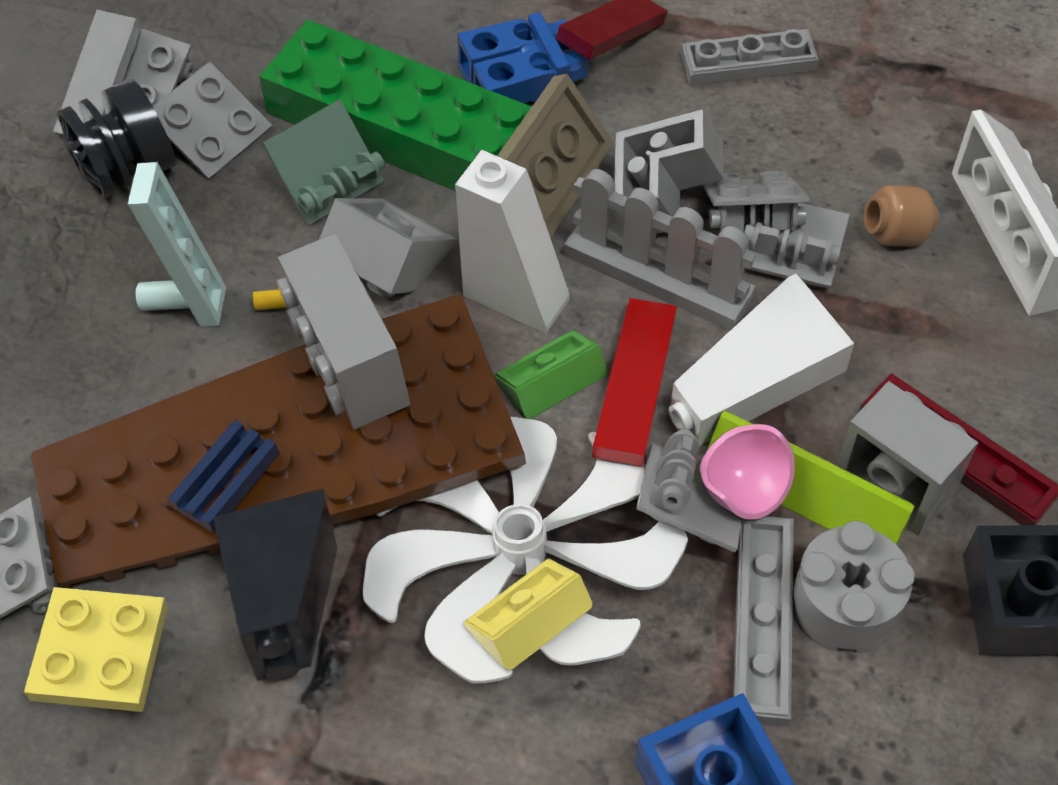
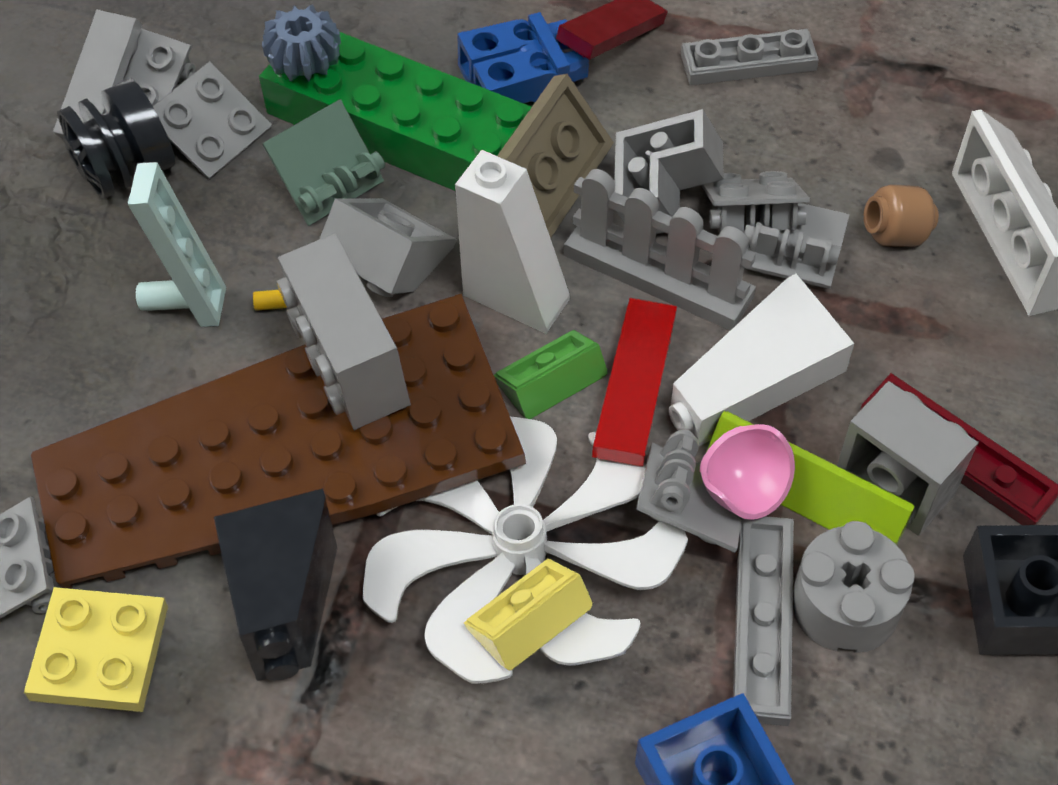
(218, 469): dark blue tile -> none
(301, 42): none -> sand blue gear

